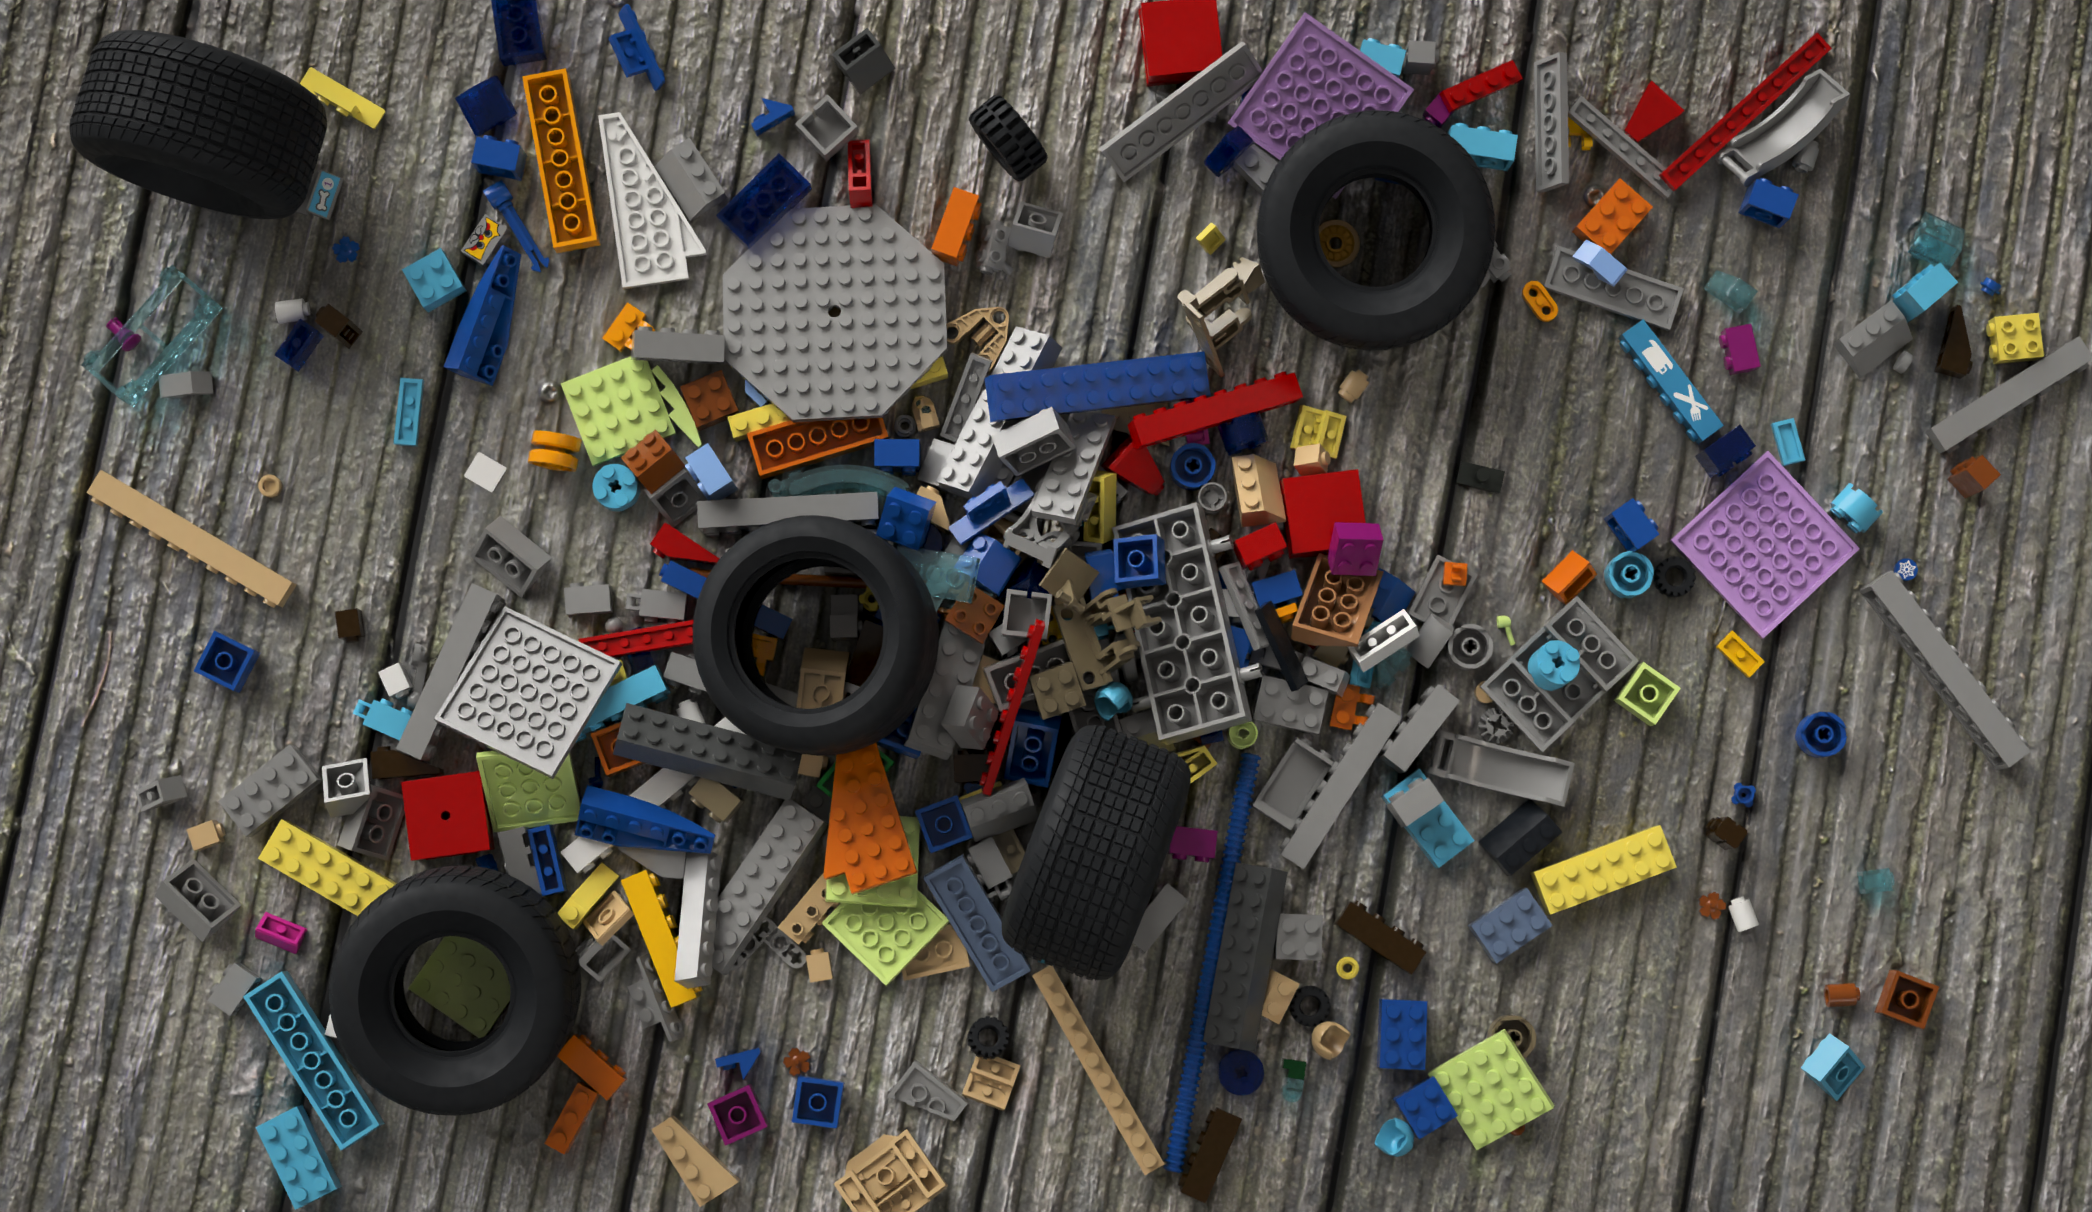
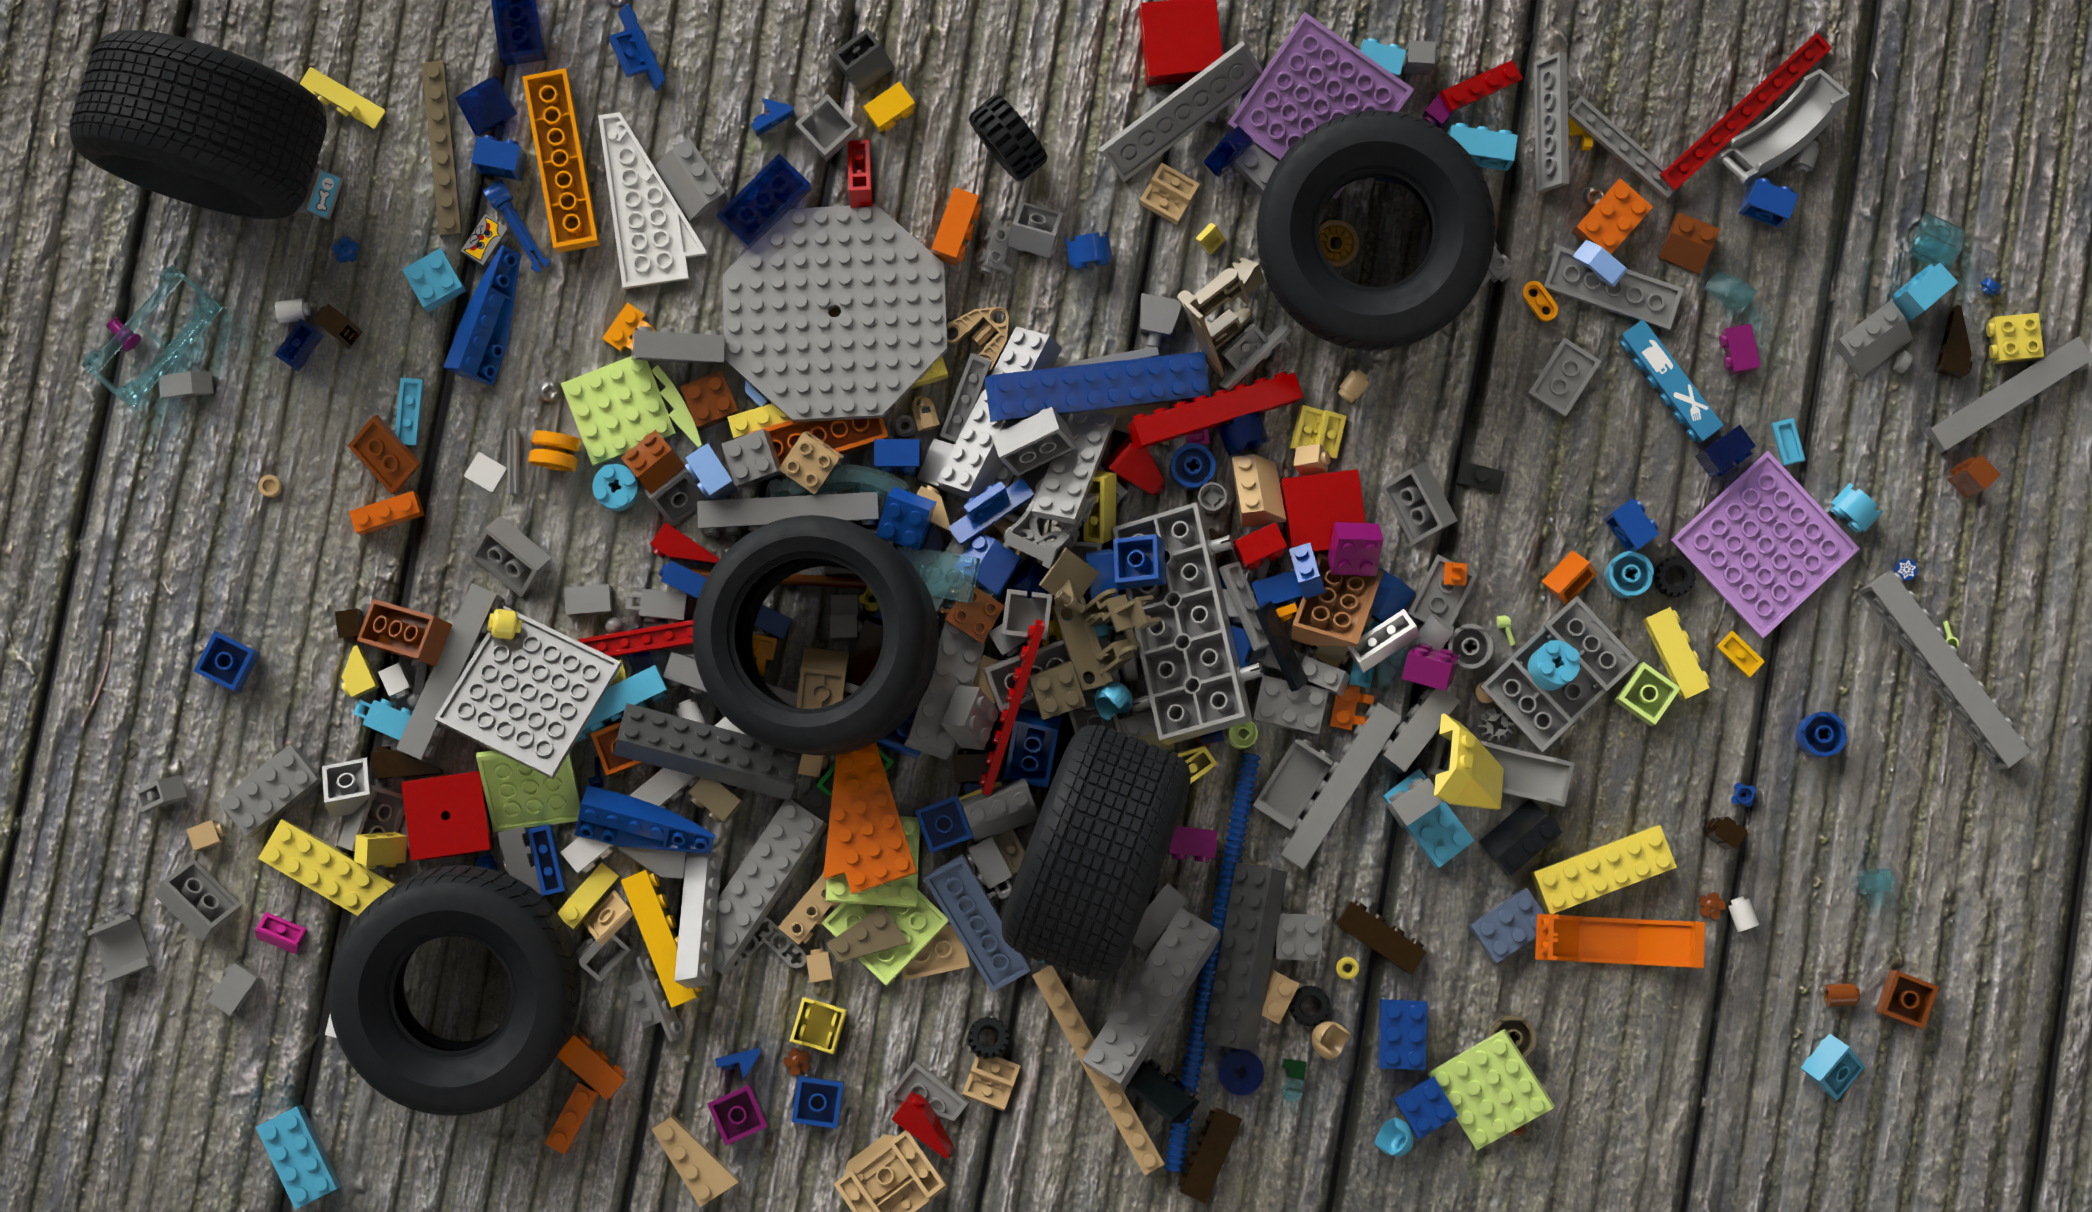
(121, 946): none -> light grey panel
(190, 538): tan brick -> none
(313, 1060): medium azure brick -> none
(358, 674): none -> light yellow slope
(380, 849): none -> light yellow brick
(384, 454): none -> dark orange plate
(386, 513): none -> orange brick
(404, 632): none -> dark orange brick
(441, 148): none -> dark tan plate
(464, 984): yellowish green plate -> none
(504, 624): none -> light yellow head
(513, 461): none -> light grey axle
(751, 458): none -> light grey brick
(810, 462): none -> tan bracket
(818, 1025): none -> light yellow piece
(868, 936): none -> dark tan wing
(890, 107): none -> yellow brick
(921, 1121): none -> red slope
(1089, 249): none -> blue brick
(1143, 353): none -> light grey tile
(1152, 998): none -> light grey brick
(1158, 317): none -> light grey torso
(1163, 1092): none -> black slope
(1169, 193): none -> tan slope
(1248, 351): none -> light grey bracket
(1307, 570): none -> brick
(1419, 503): none -> light grey slope
(1430, 666): none -> magenta brick
(1473, 774): none -> light yellow wedge
(1564, 377): none -> light grey plate
(1620, 940): none -> orange panel
(1652, 113): red slope -> none
(1676, 653): none -> light yellow brick
(1689, 243): none -> dark orange slope
(1950, 639): none -> yellowish green hand

